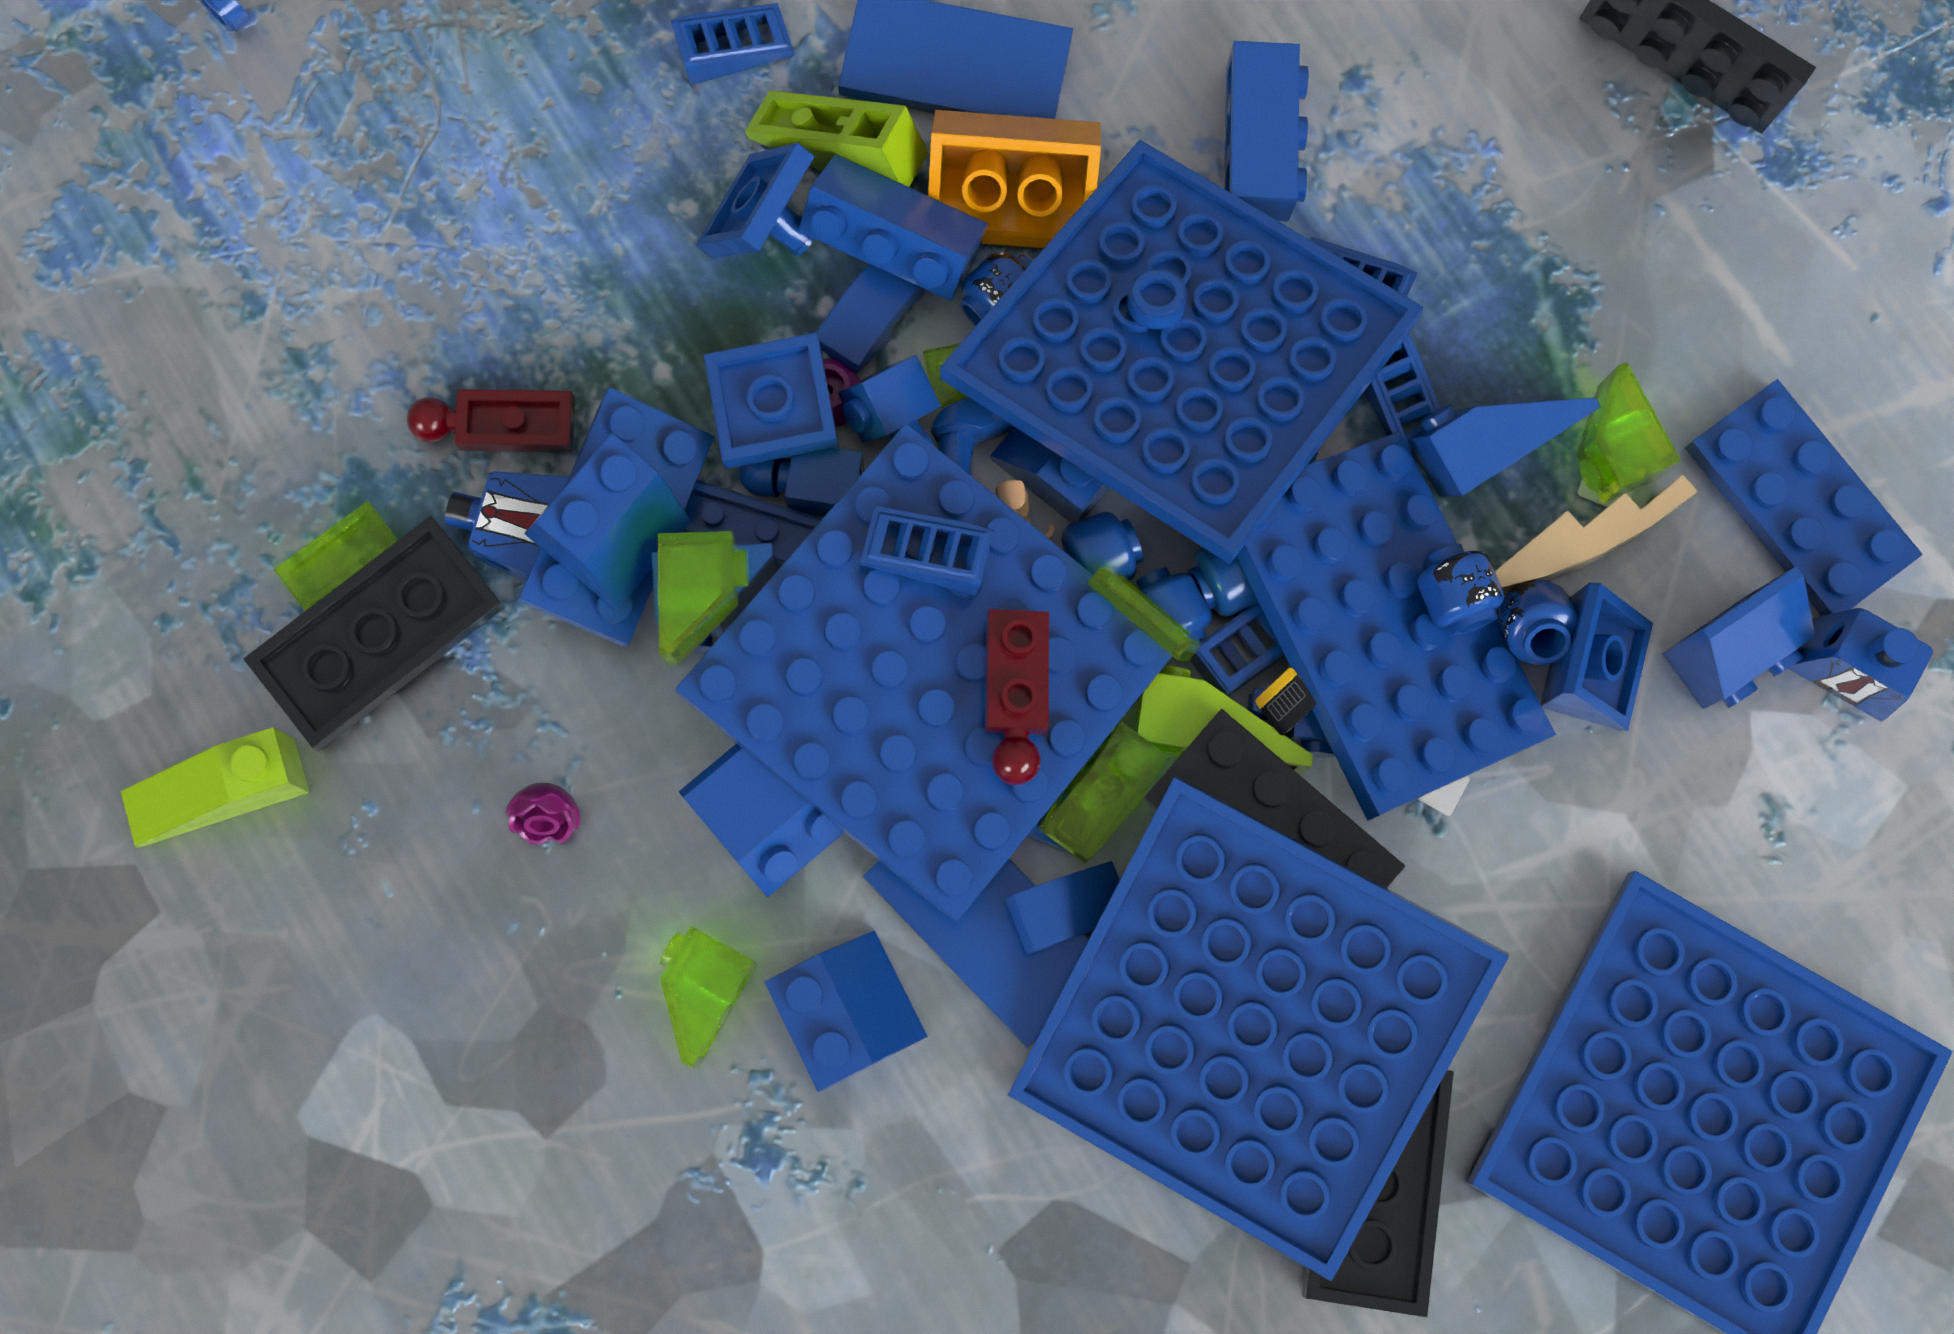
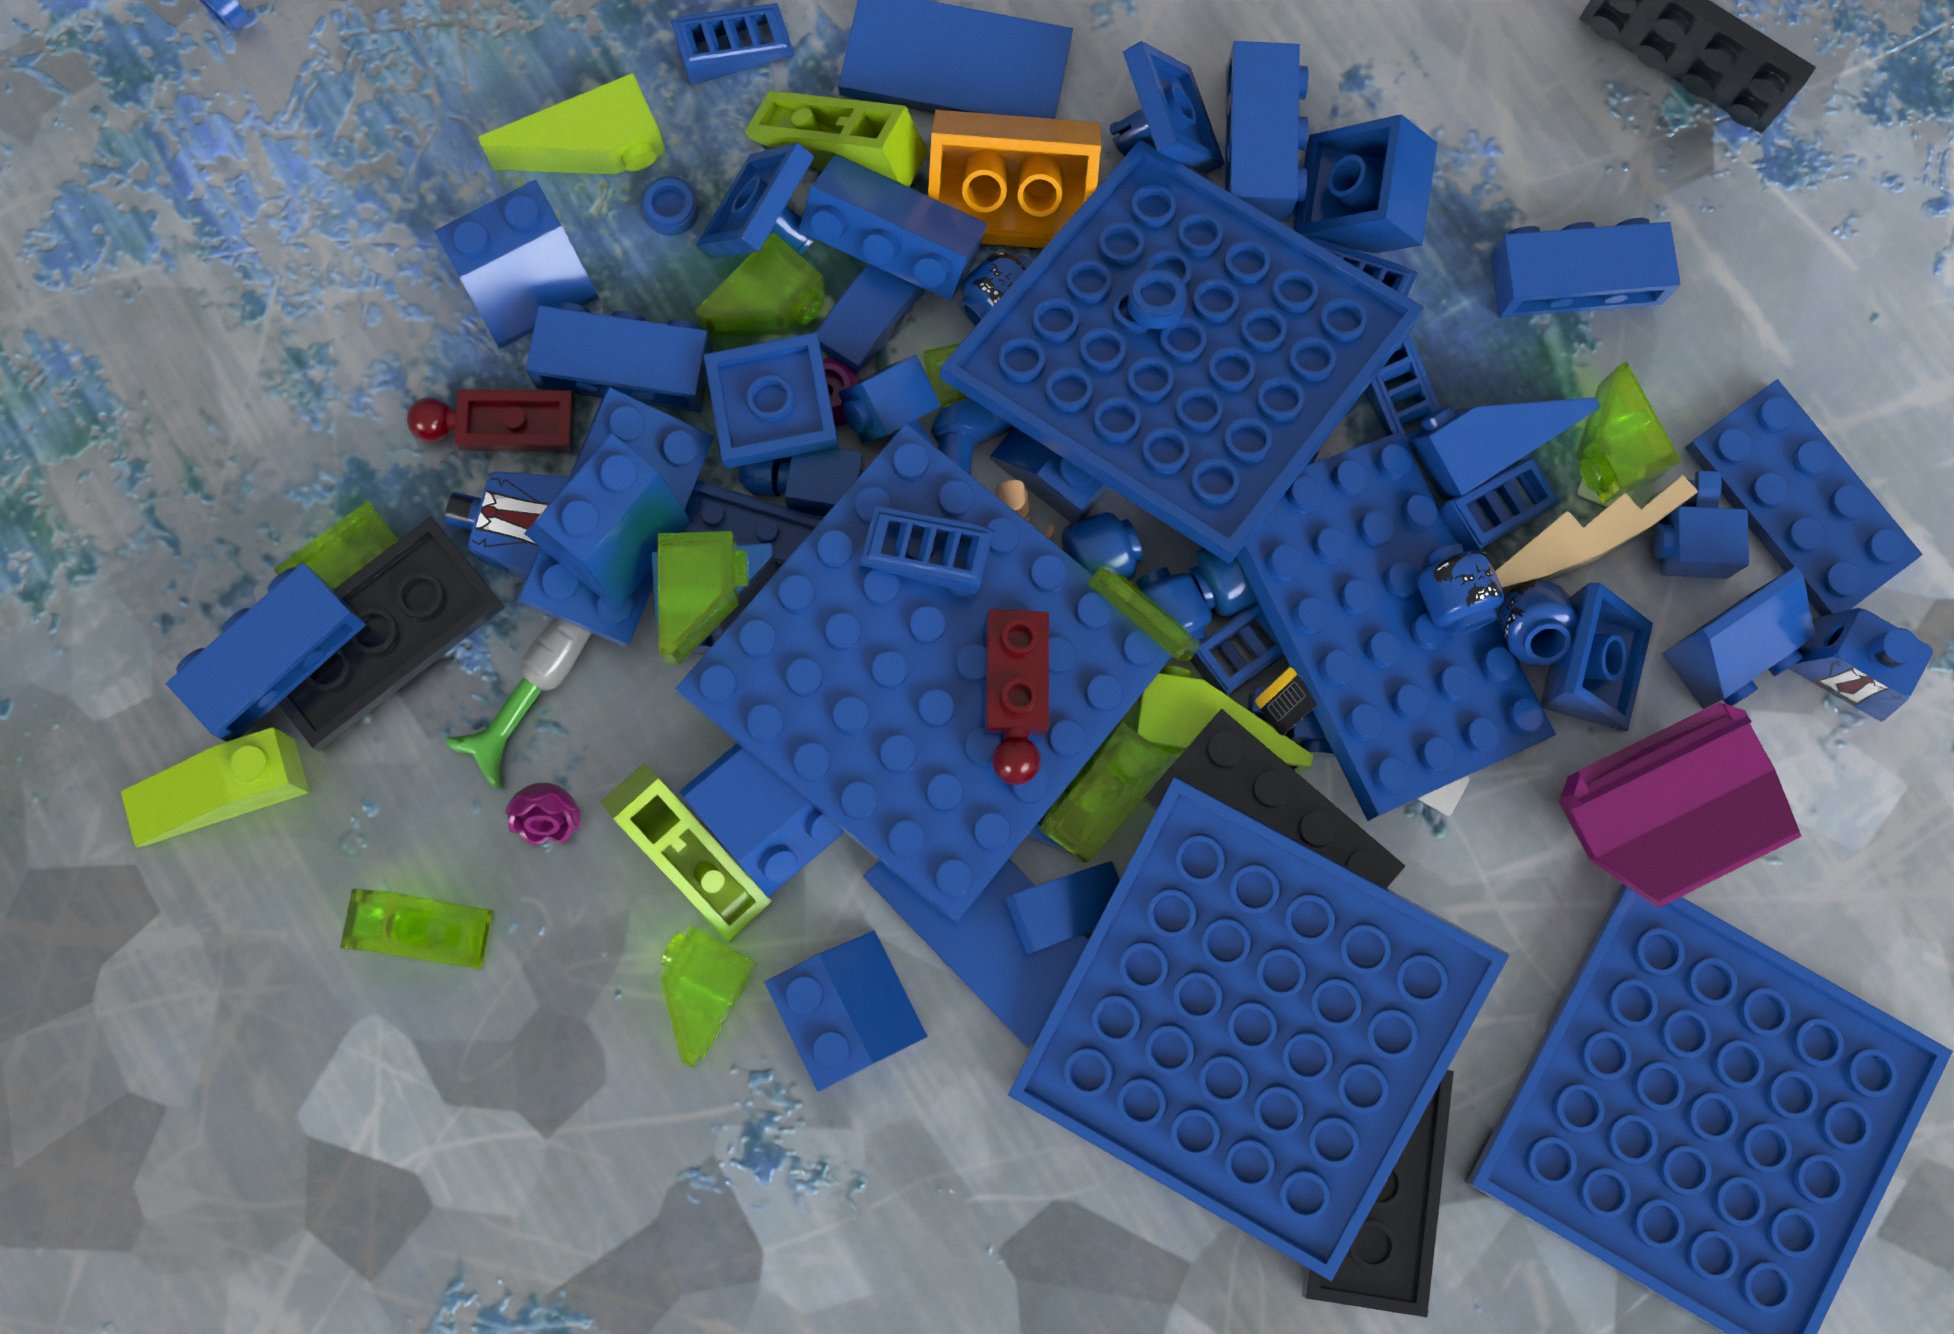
(264, 653): none -> blue brick
(416, 928): none -> clear neon green slope
(514, 260): none -> blue slope
(542, 668): none -> piece
(588, 134): none -> lime slope
(619, 351): none -> blue brick
(669, 206): none -> blue tile
(685, 851): none -> lime slope
(764, 294): none -> clear neon green slope
(1169, 112): none -> blue tile
(1368, 185): none -> blue slope
(1471, 526): none -> blue slope
(1584, 268): none -> blue brick
(1681, 806): none -> magenta helmet
(1702, 536): none -> blue brick

